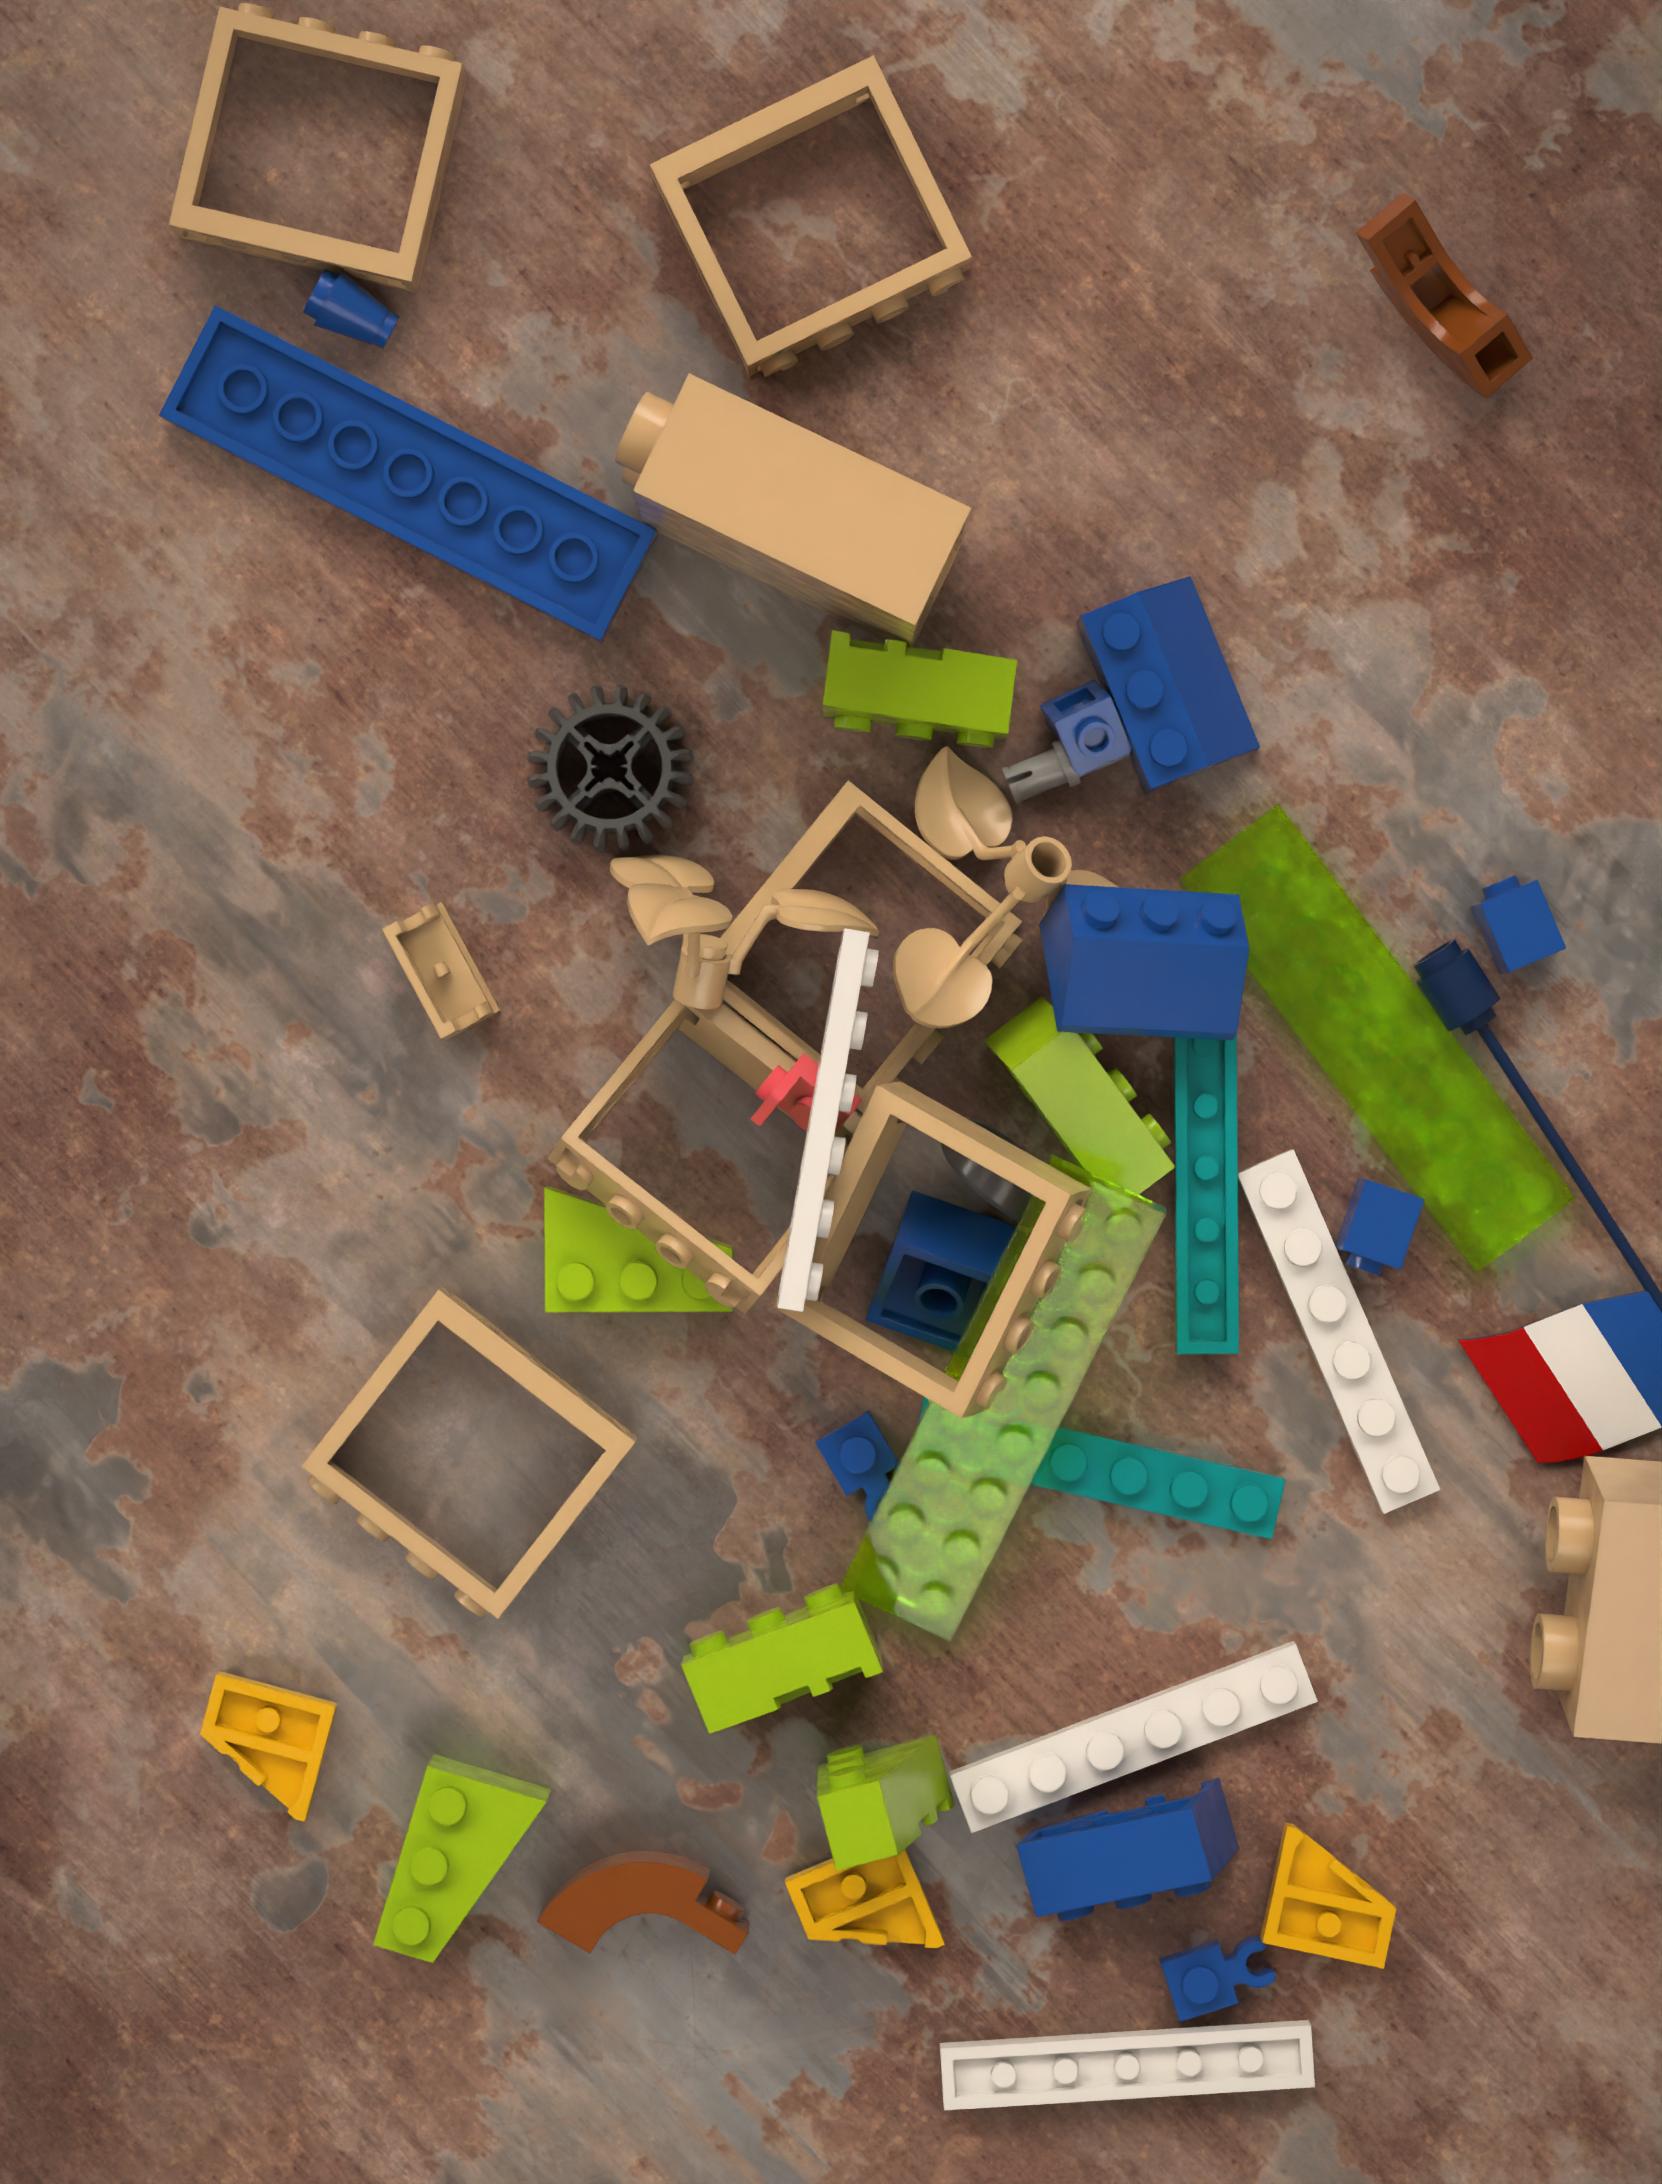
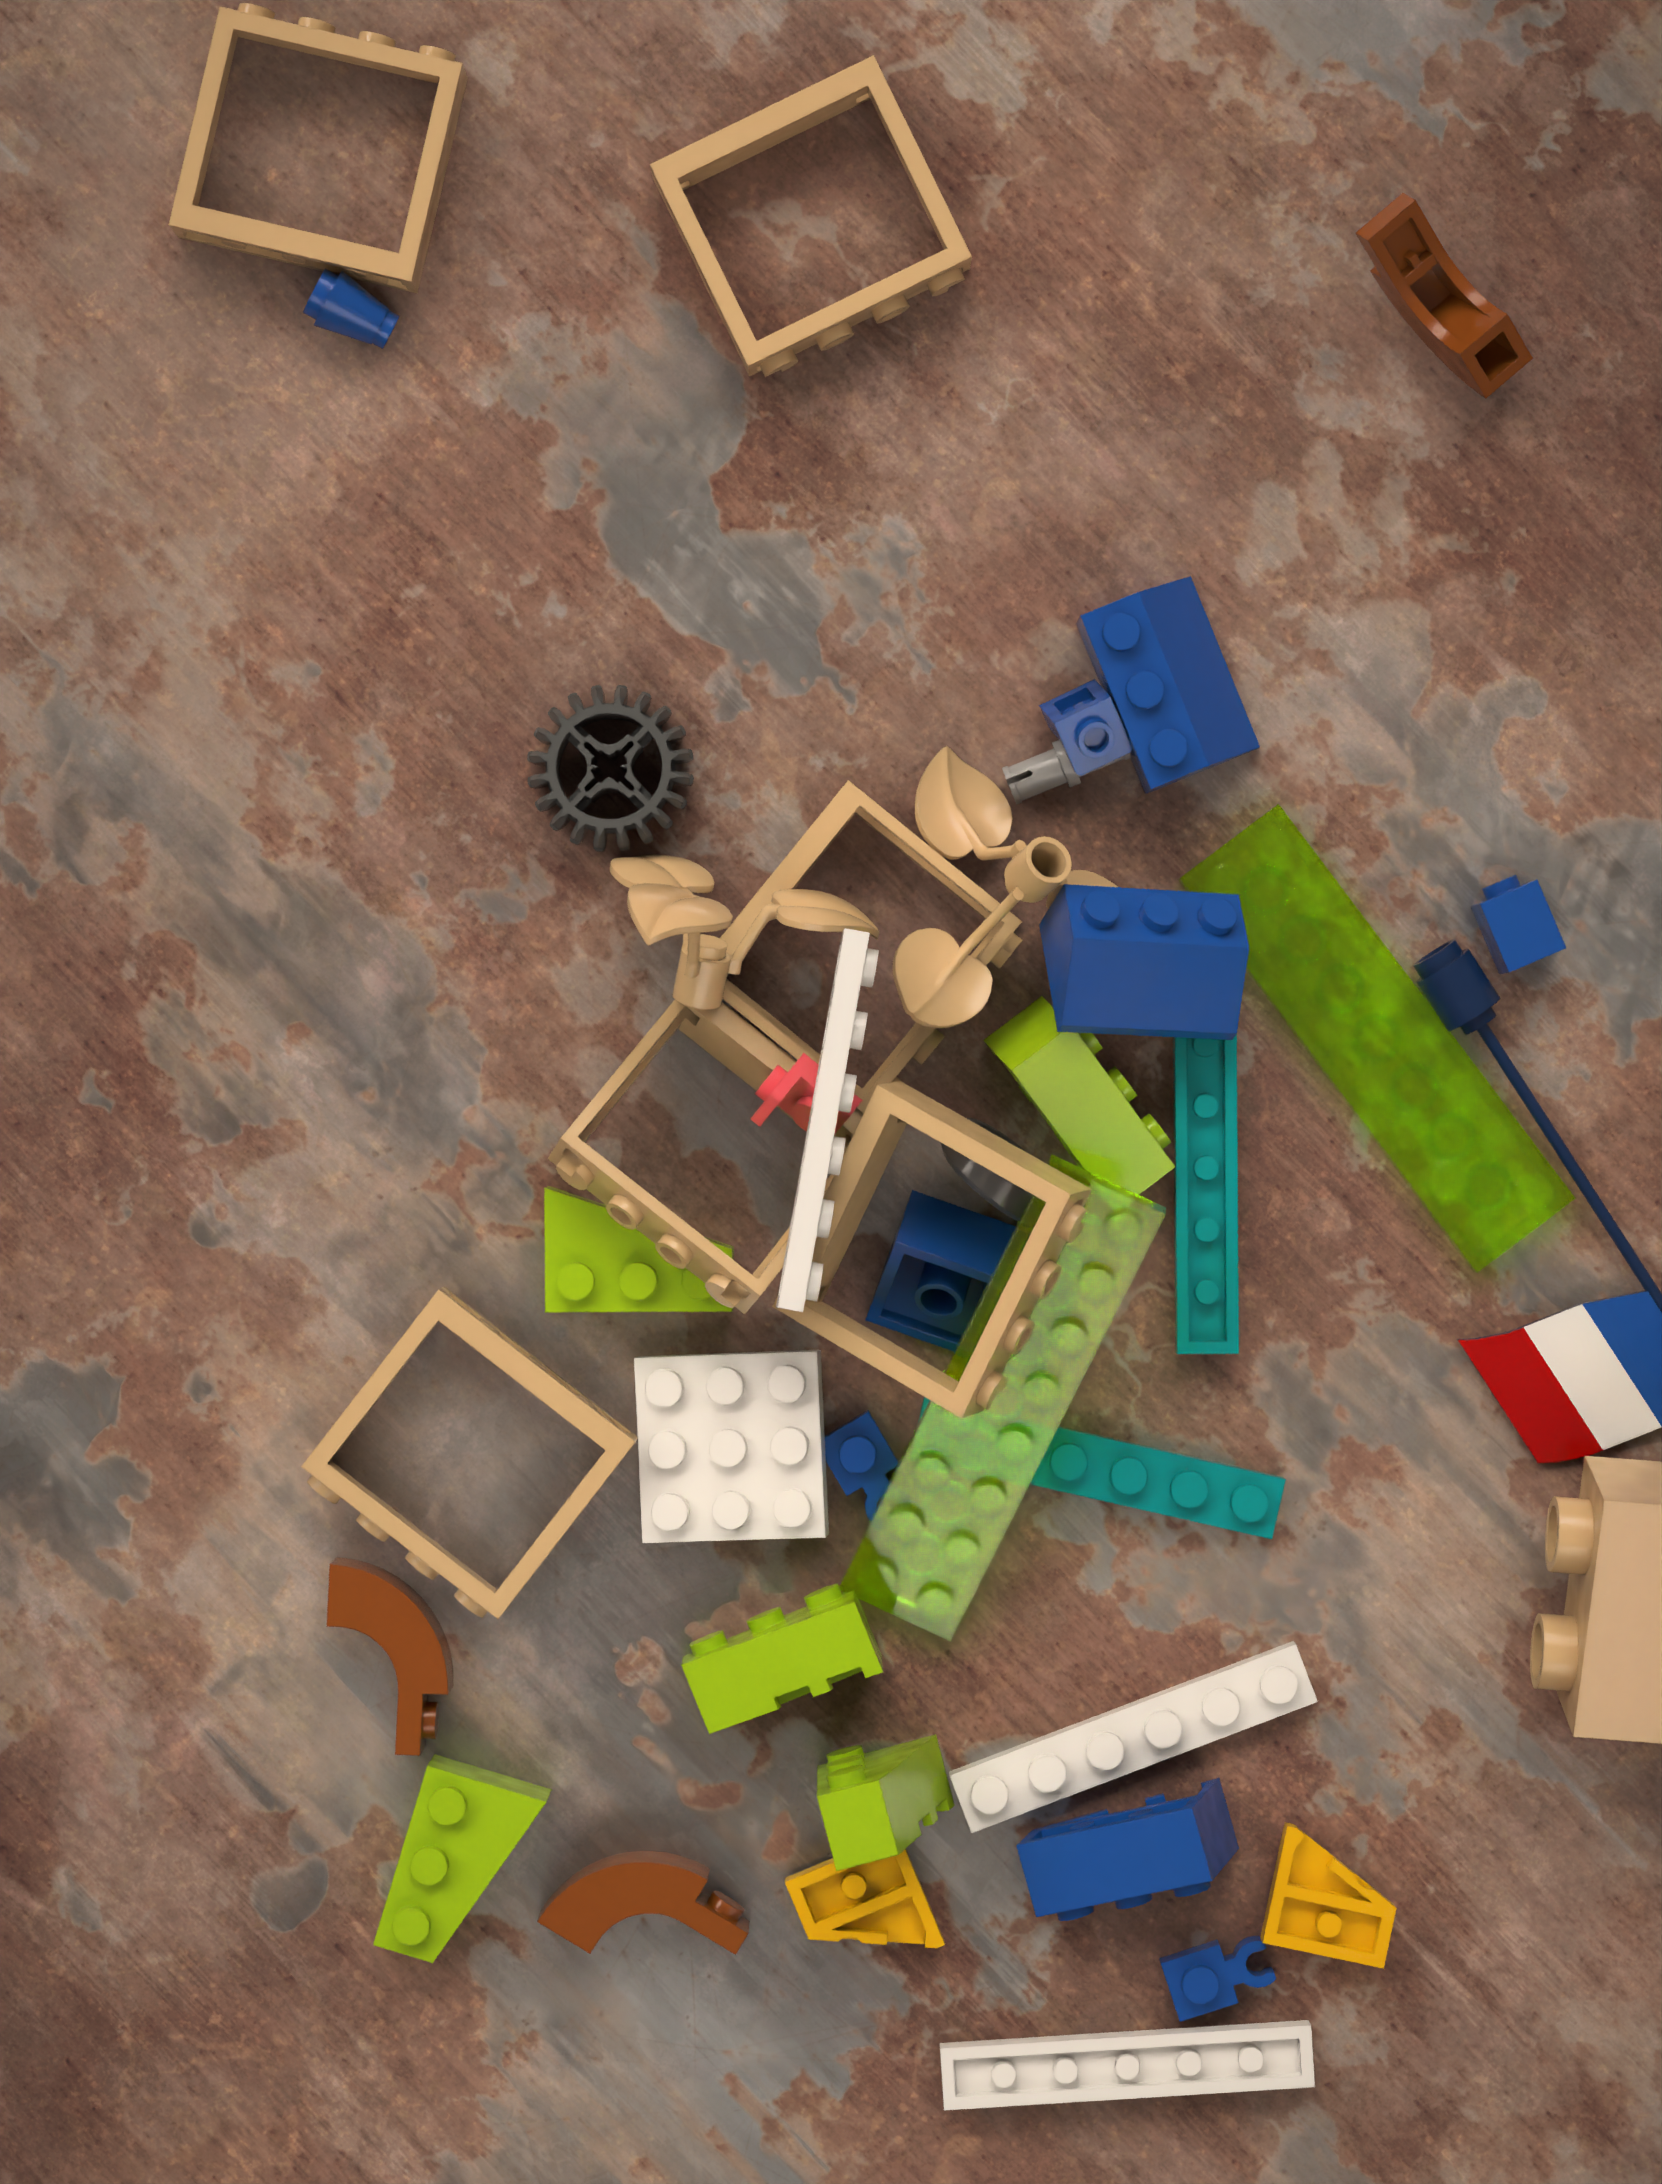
(271, 1735): yellow wing -> none
(407, 1630): none -> dark orange arch
(408, 473): blue plate -> none
(441, 970): tan hinge -> none
(731, 1446): none -> white plate
(791, 508): tan brick -> none
(918, 690): lime wedge -> none
(1337, 1331): white plate -> none
(1378, 1226): blue brick -> none

